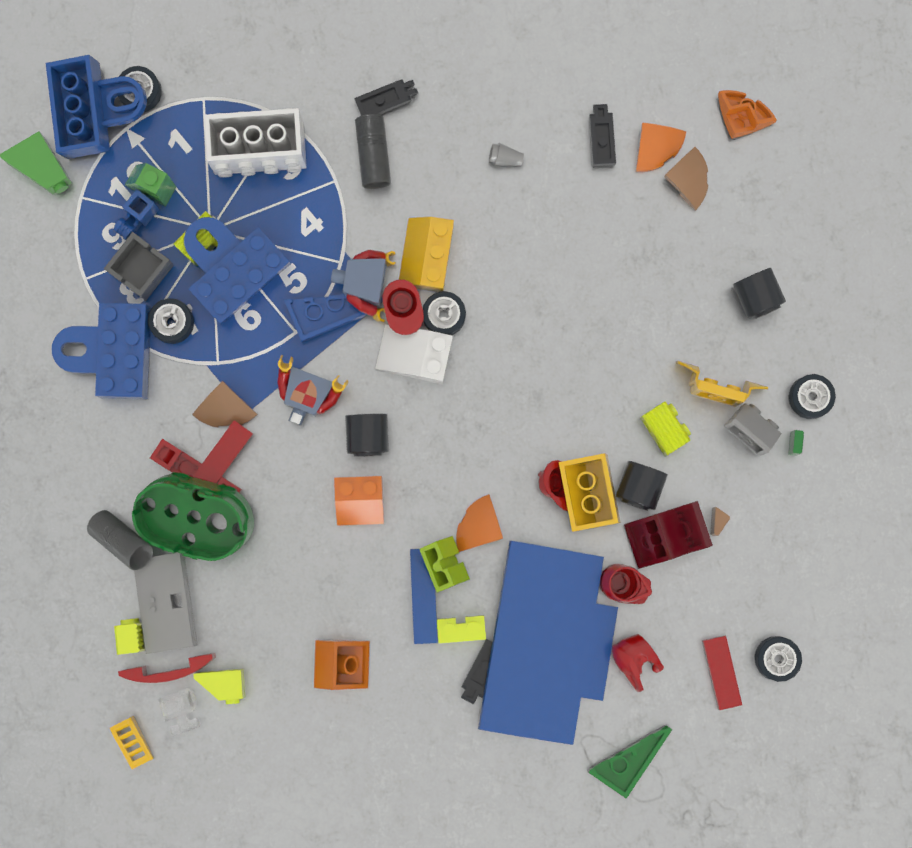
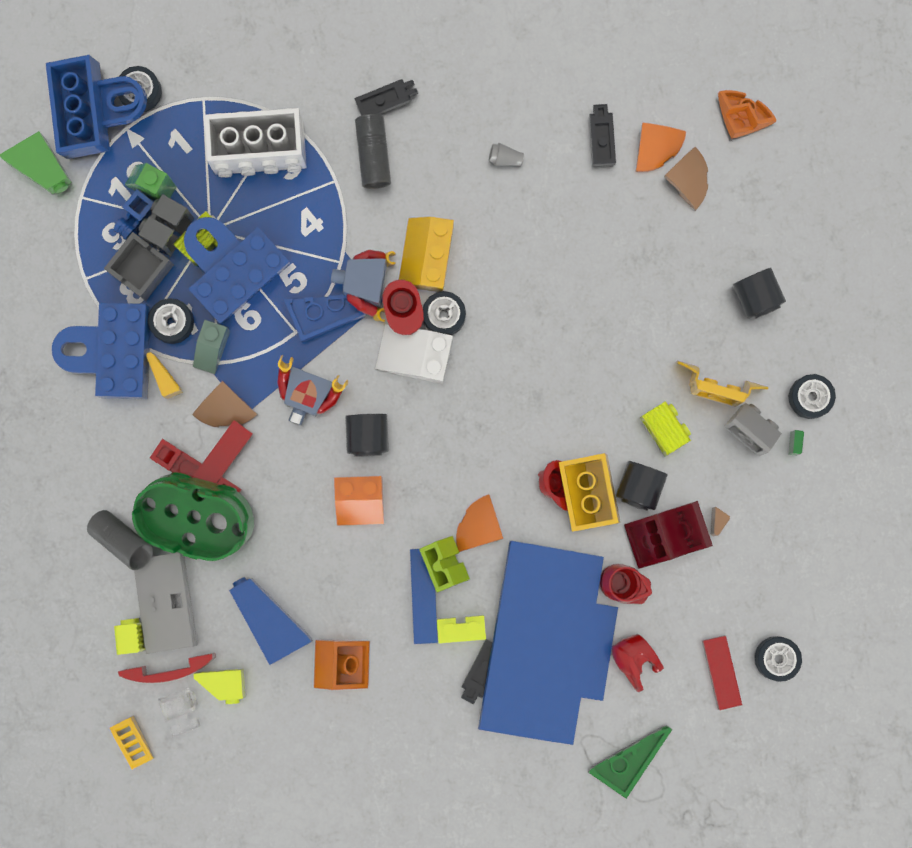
(165, 213): none -> dark grey piece
(166, 383): none -> yellow slope
(210, 346): none -> sand green slope
(269, 623): none -> blue slope

